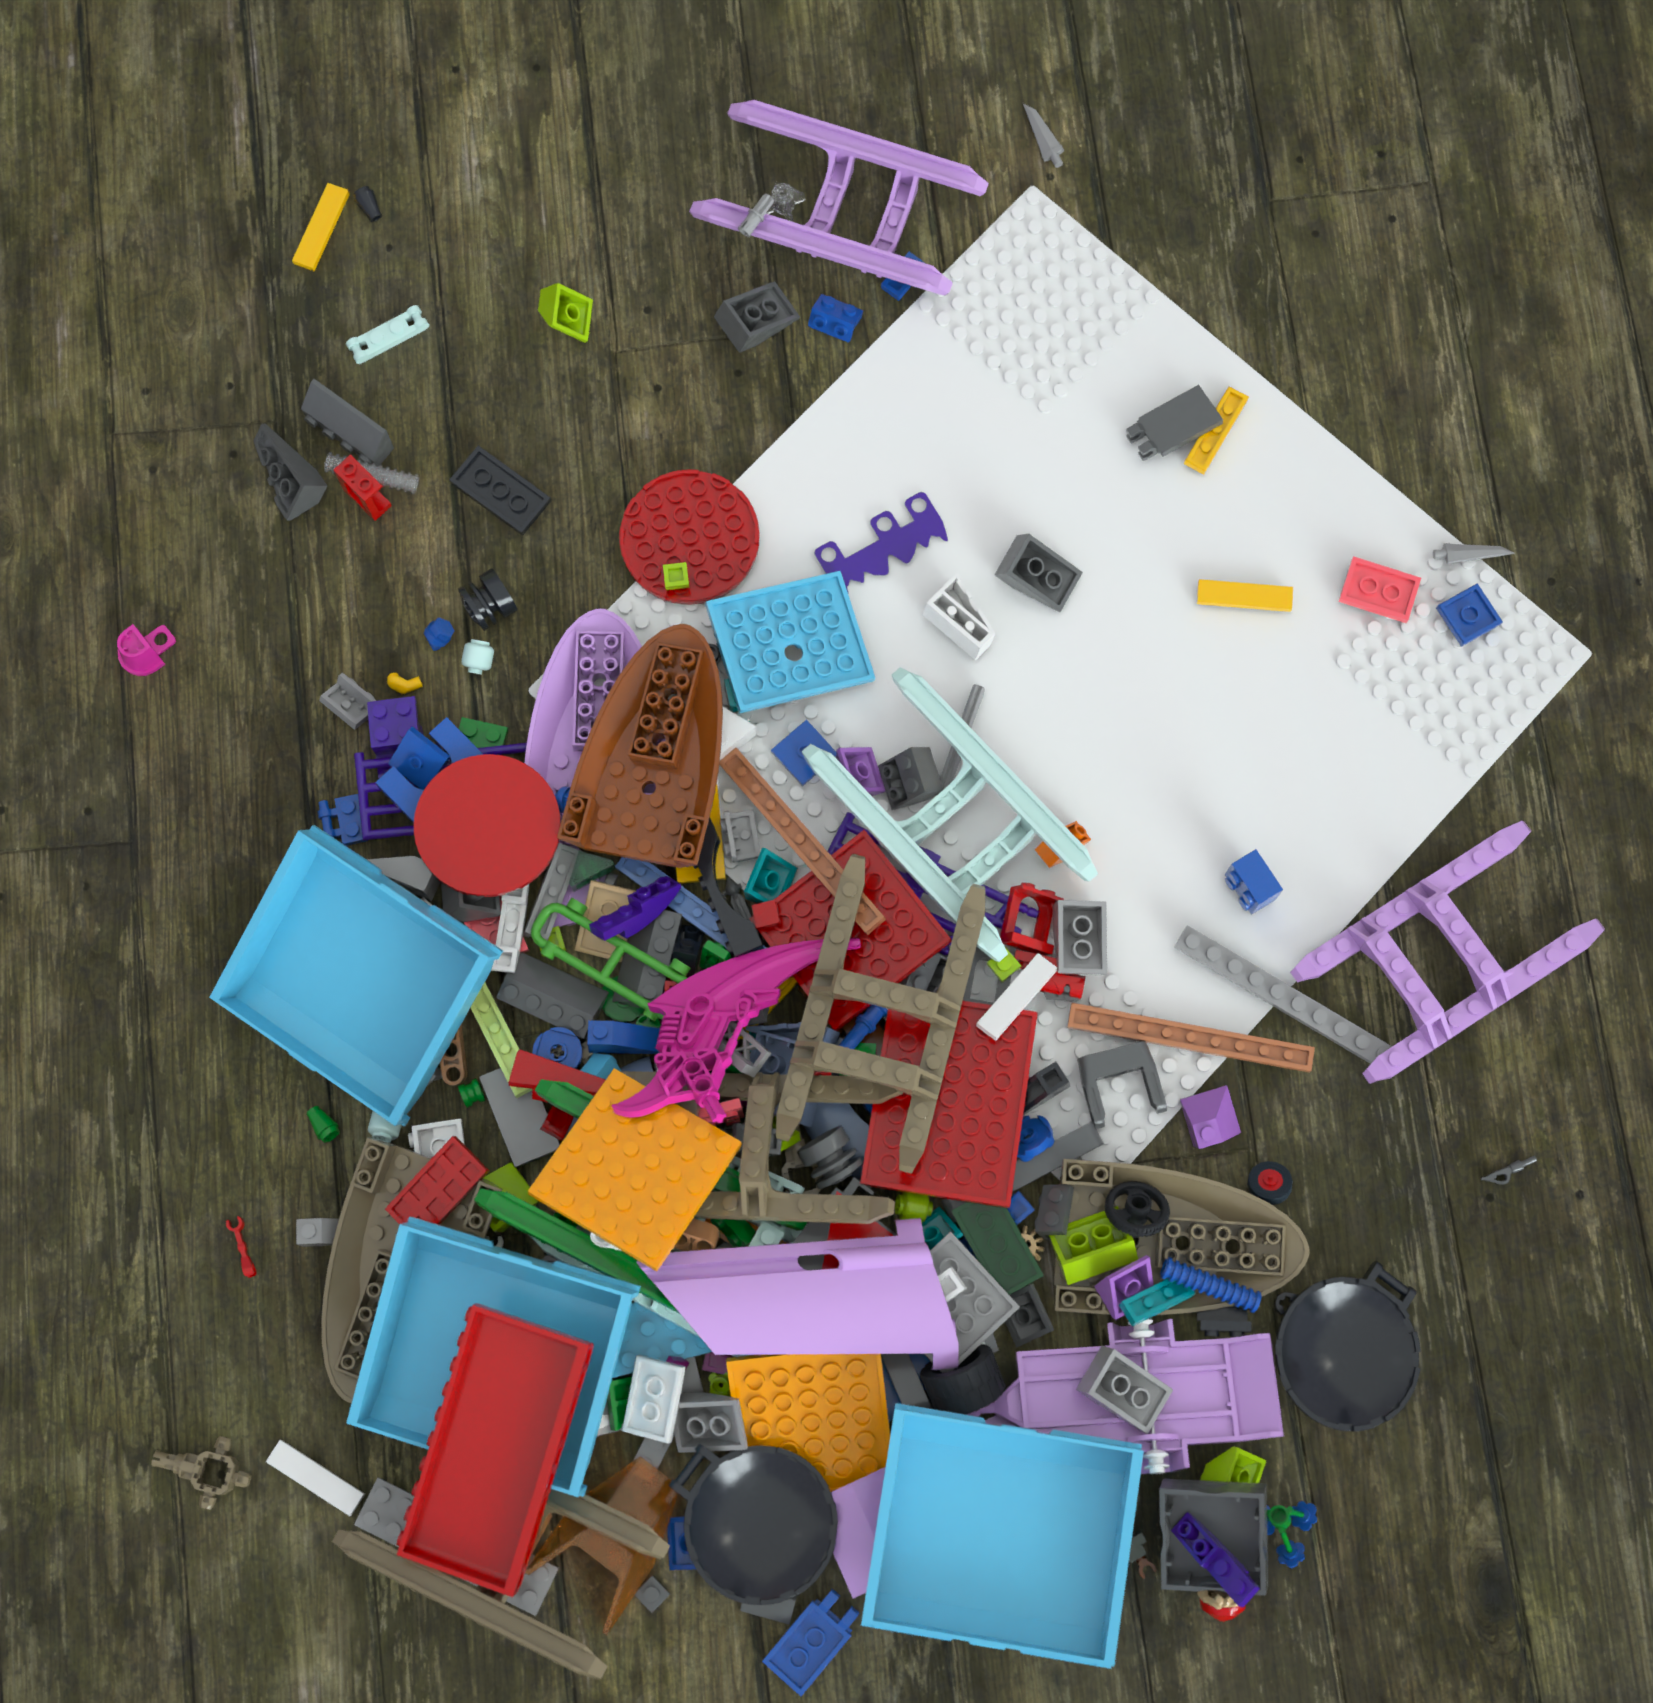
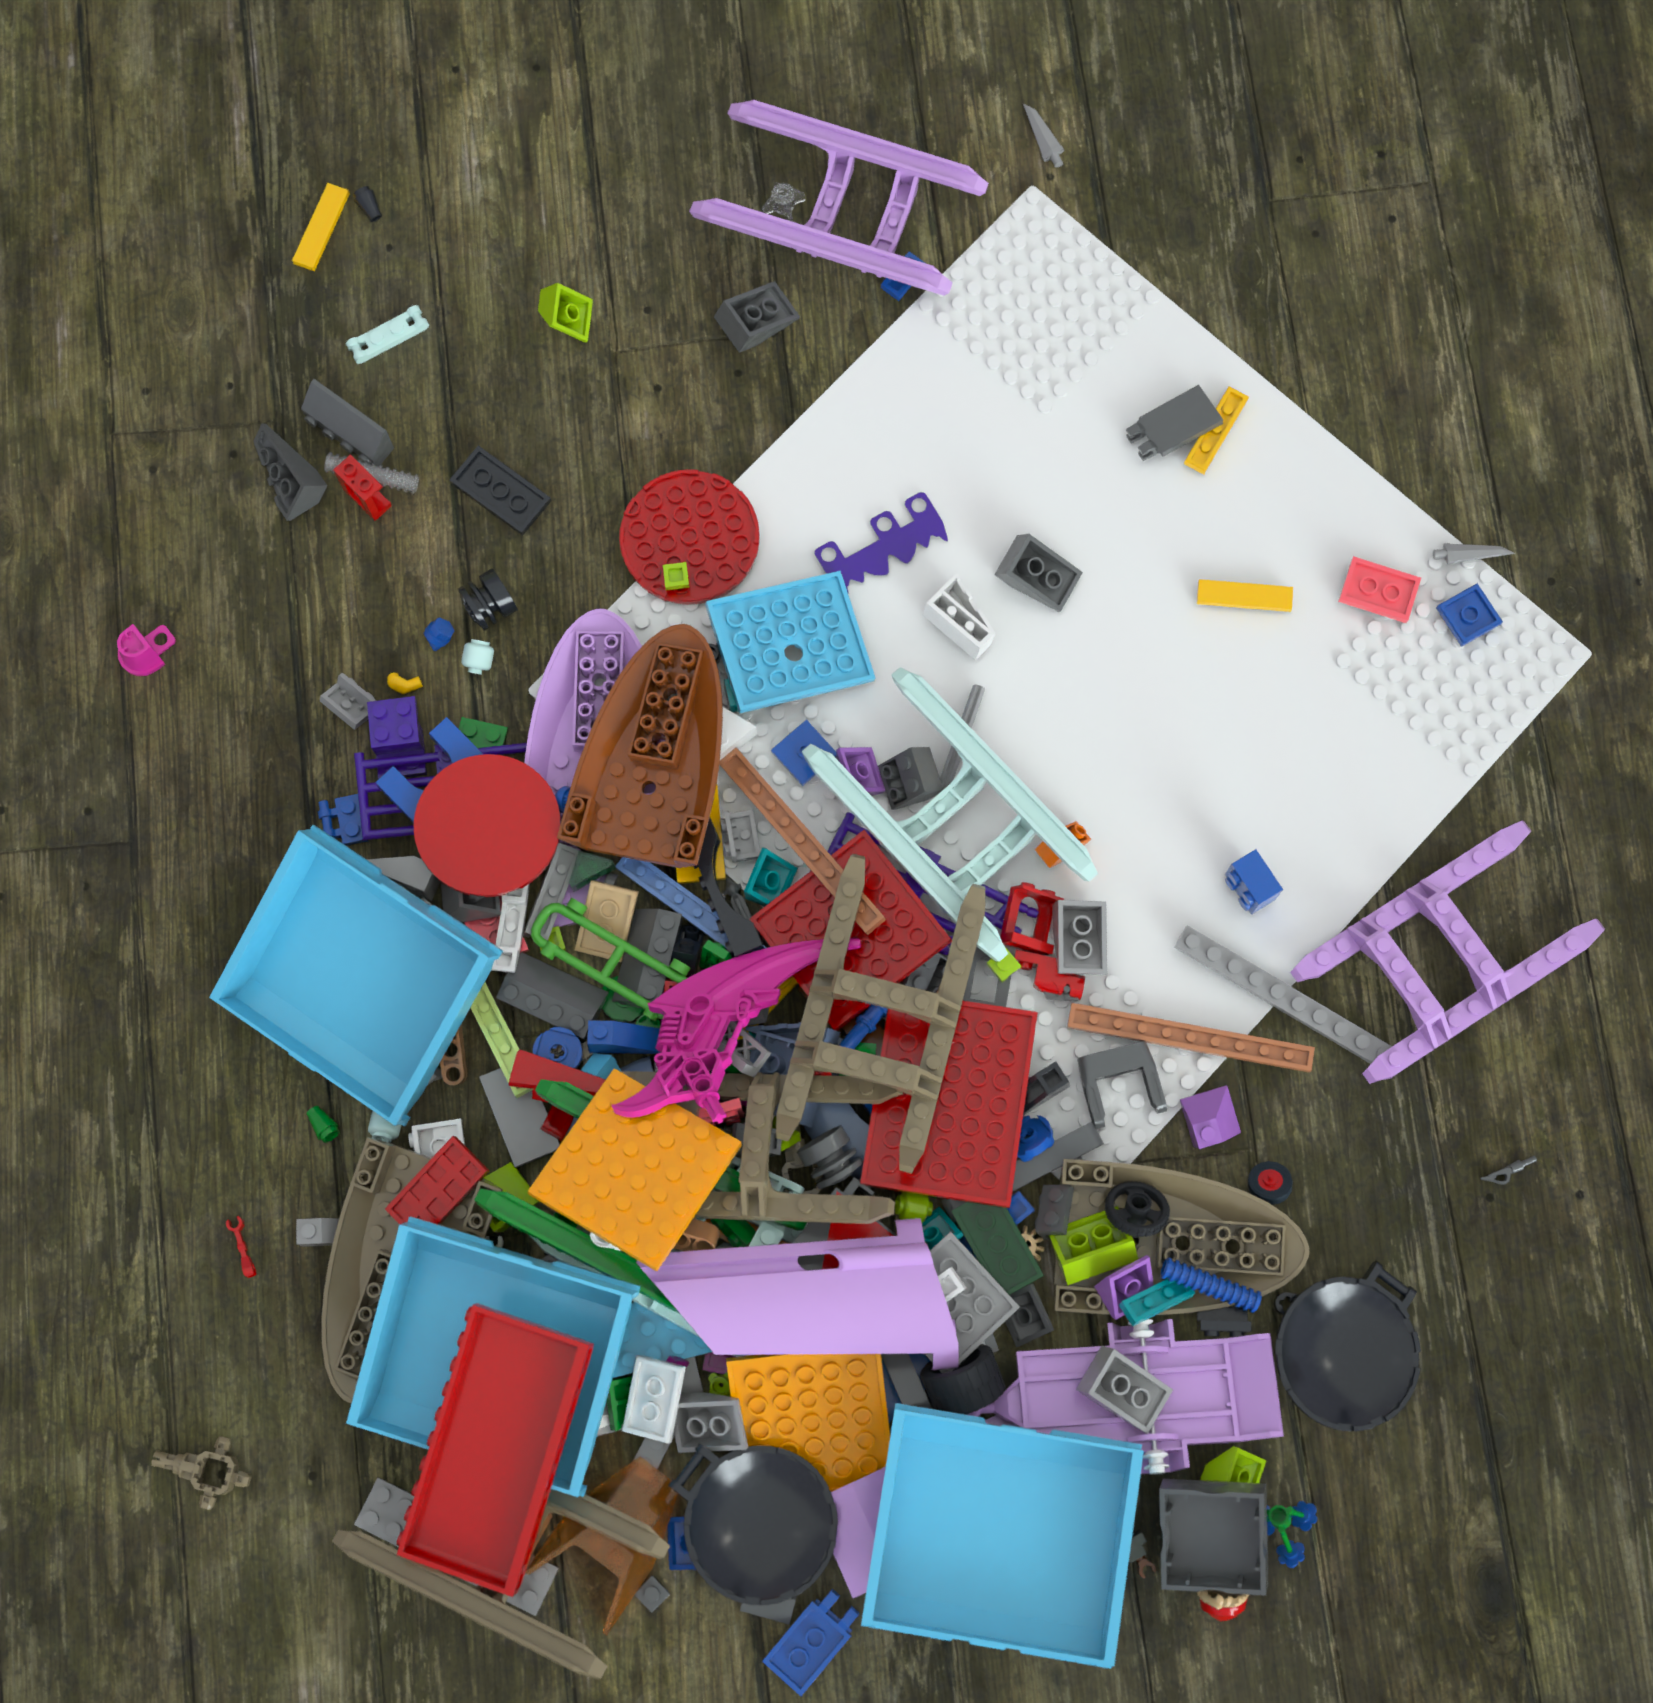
(315, 1477): white tile -> none
(418, 758): blue plate -> none
(471, 1093): green wheel -> none
(642, 909): dark purple slope -> none
(756, 215): light grey axle -> none
(766, 914): red tile -> none
(834, 317): blue bracket -> none
(1016, 997): white tile -> none
(1216, 1559): dark purple slope -> none

